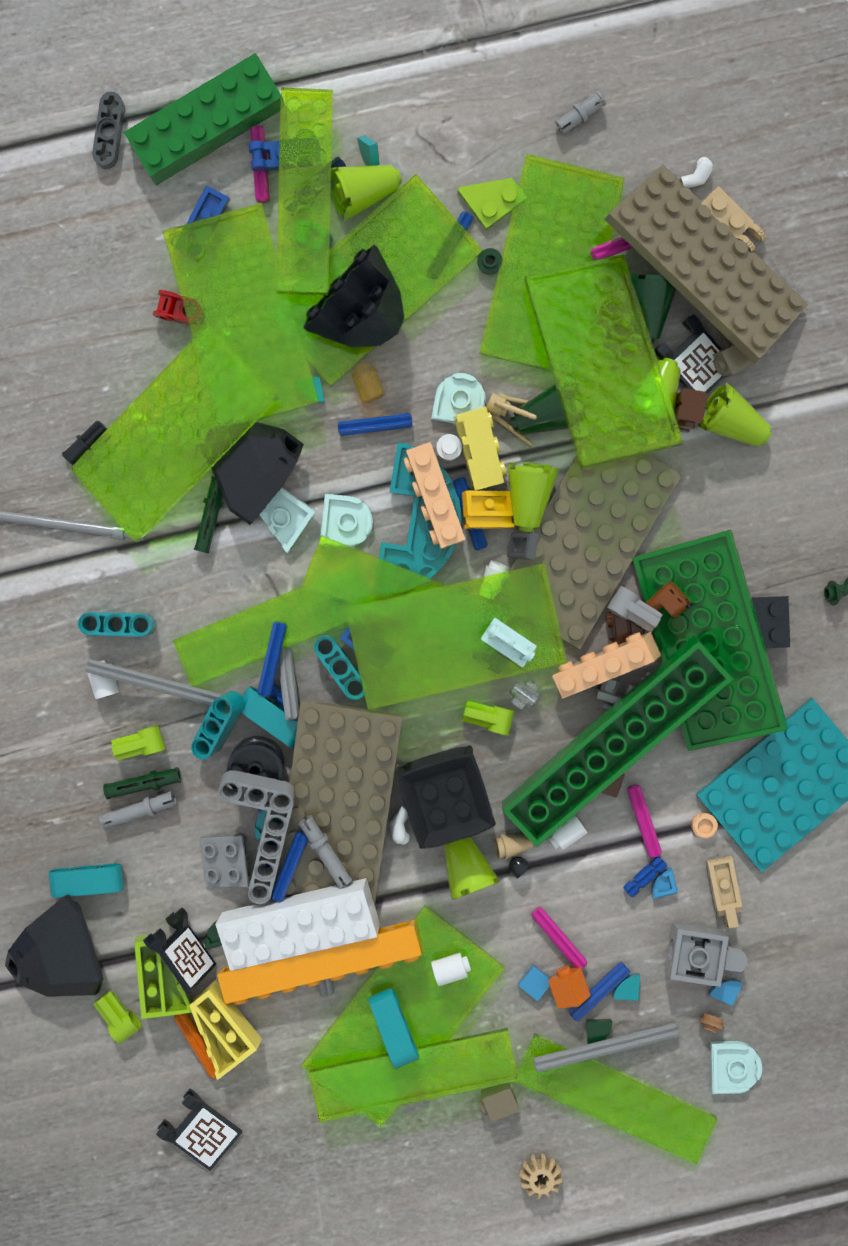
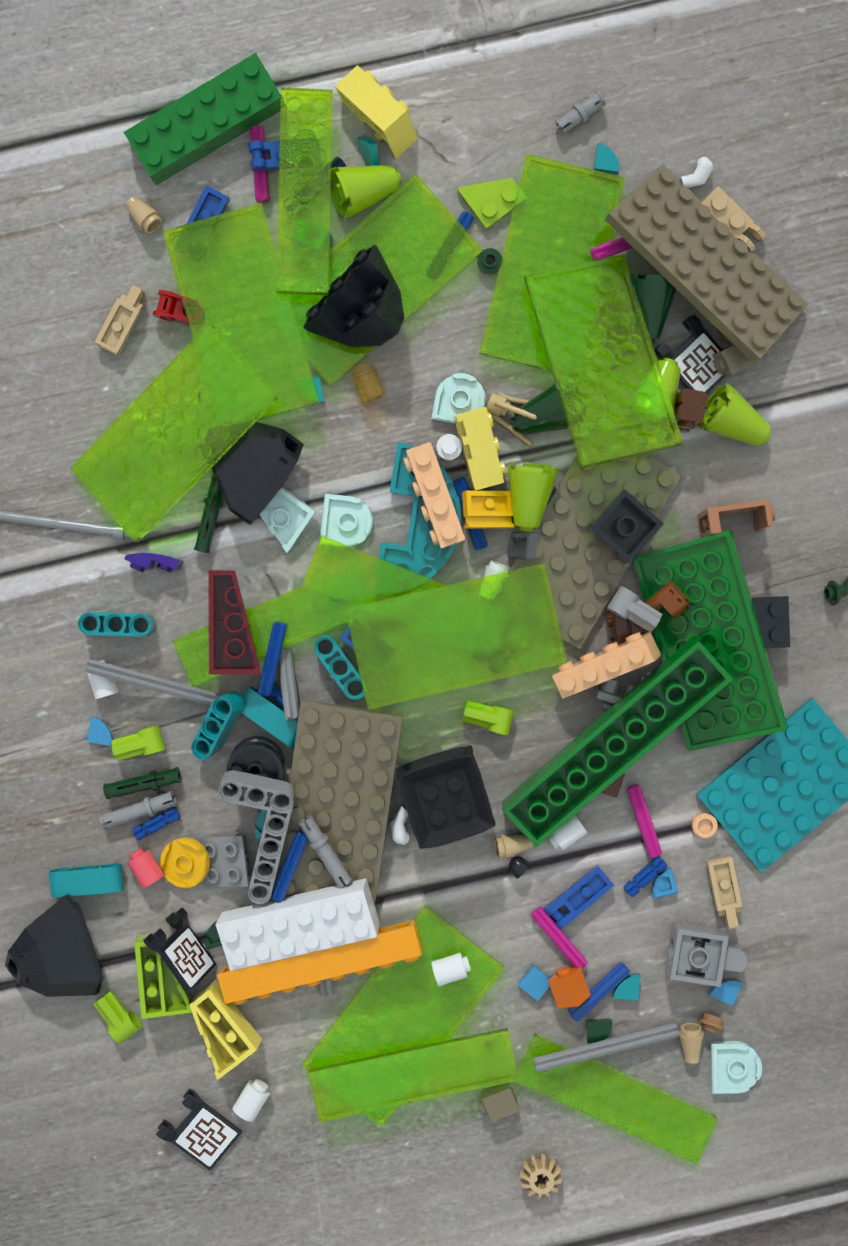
(84, 442): black axle -> none
(98, 146): dark grey beam -> none
(99, 732): none -> dark azure tile
(121, 321): none -> tan hinge
(144, 215): none -> tan cone
(144, 867): none -> coral brick
(147, 560): none -> dark purple slope
(156, 823): none -> blue axle
(185, 862): none -> yellow tile
(196, 1041): orange axle -> none
(229, 631): none -> wedge
(251, 1100): none -> white brick
(375, 424): blue axle -> none
(378, 109): none -> light yellow wedge
(393, 1028): teal beam -> none
(467, 868): lime cone -> none
(509, 642): light aqua hinge -> none
(524, 693): clear gear -> none
(579, 896): none -> blue plate
(606, 160): none -> teal tile
(625, 526): none -> black brick
(691, 1041): none -> tan cone
(762, 513): none -> nougat panel

